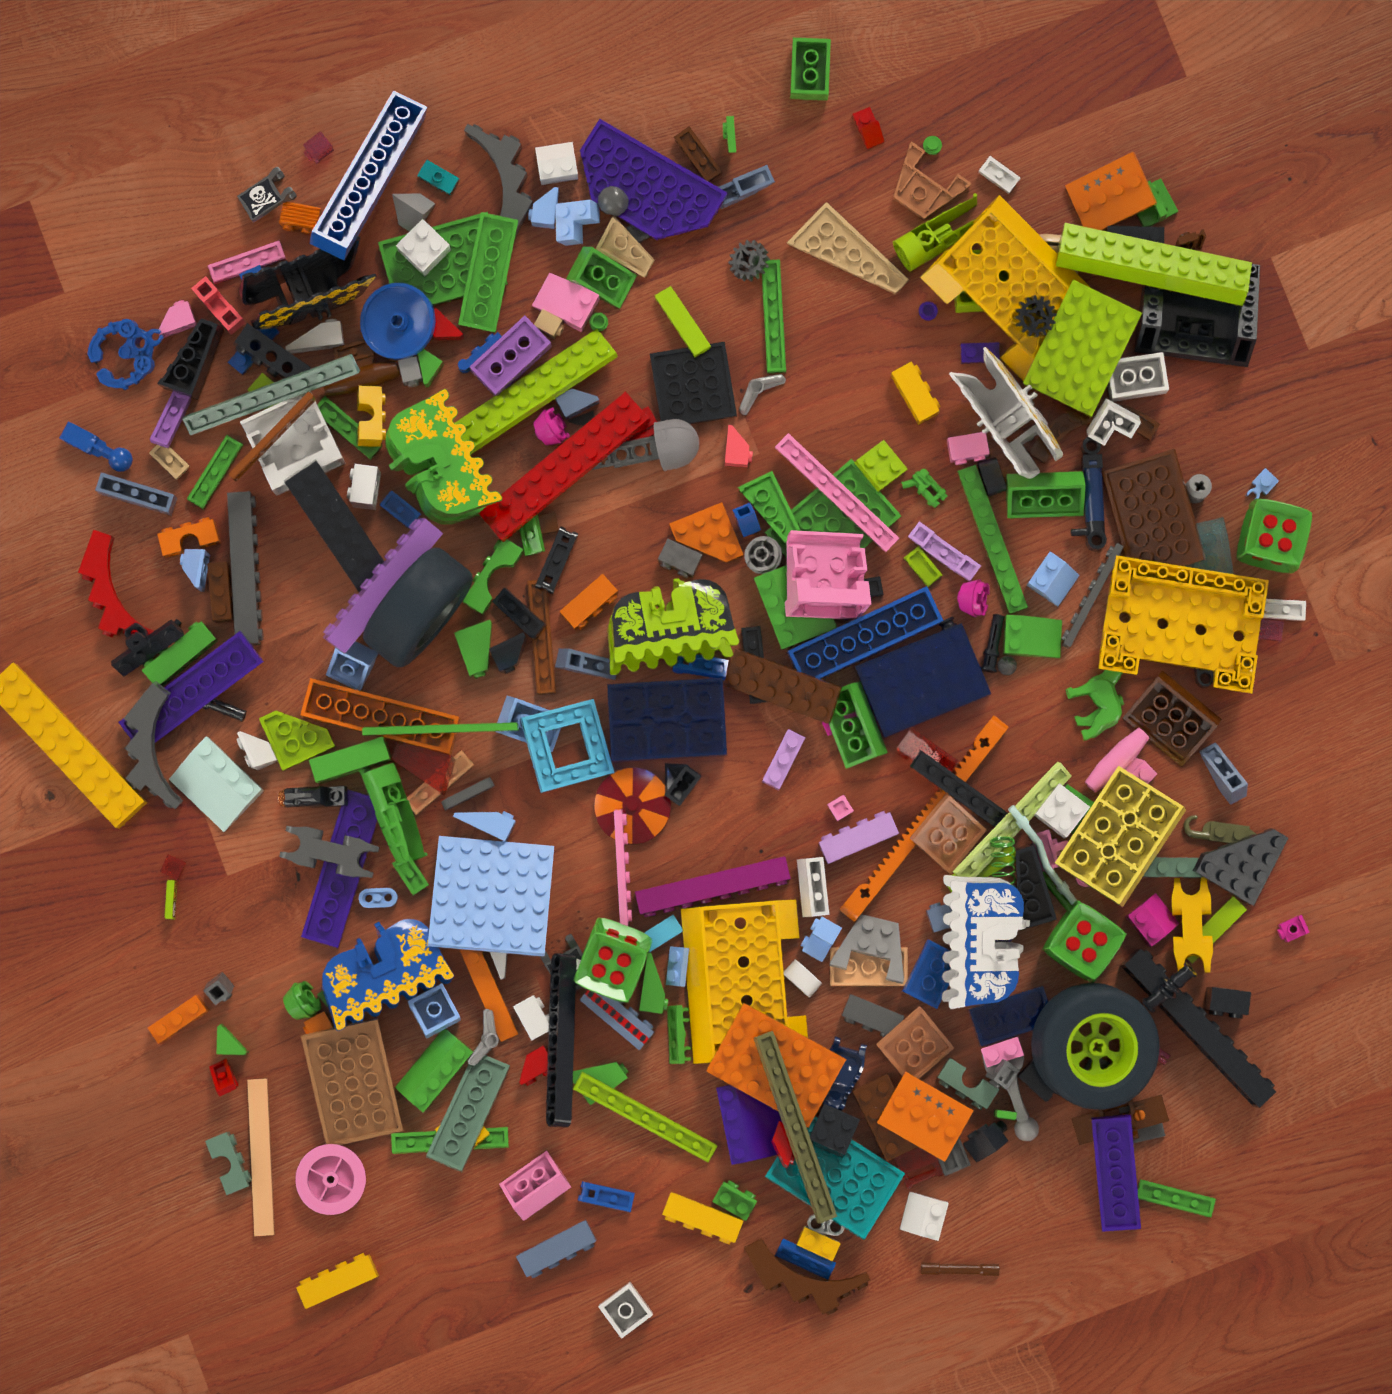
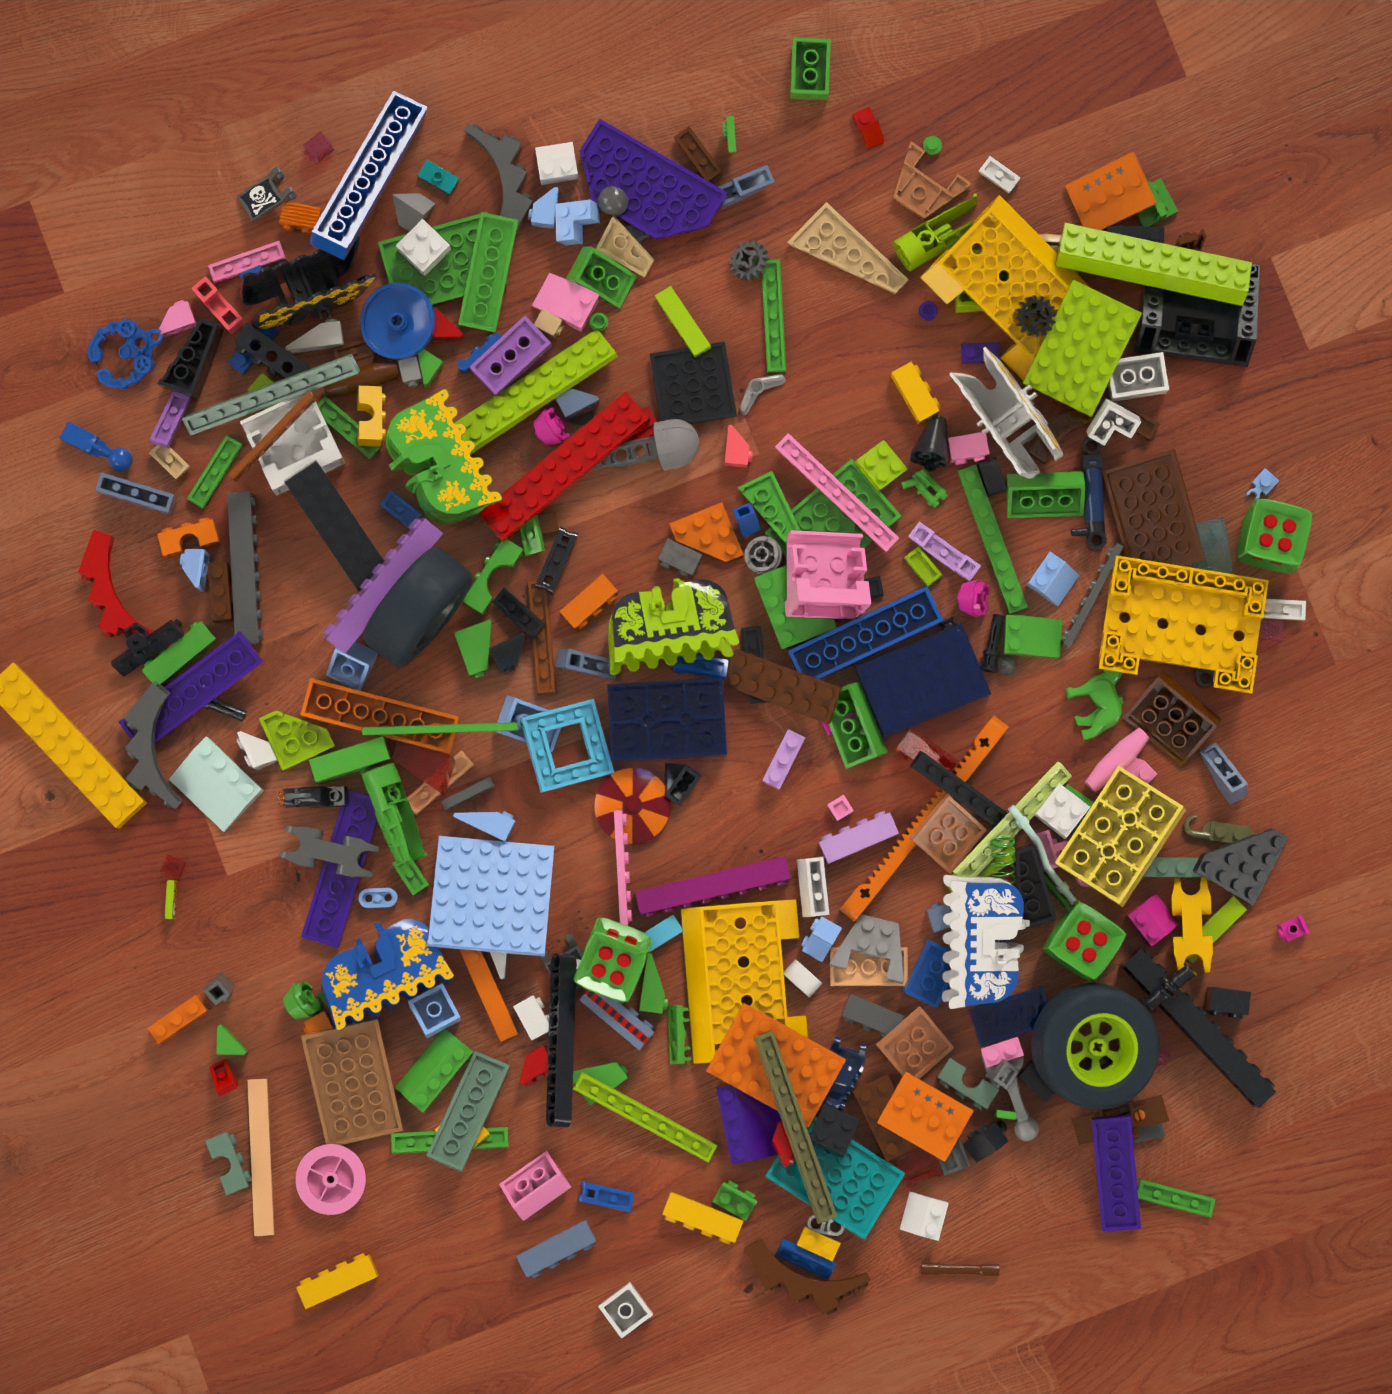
(364, 486): white brick -> none
(488, 1040): light grey piece -> none
(677, 966): light blue plate -> none
(932, 445): none -> black cone
(1204, 485): light grey piece -> none

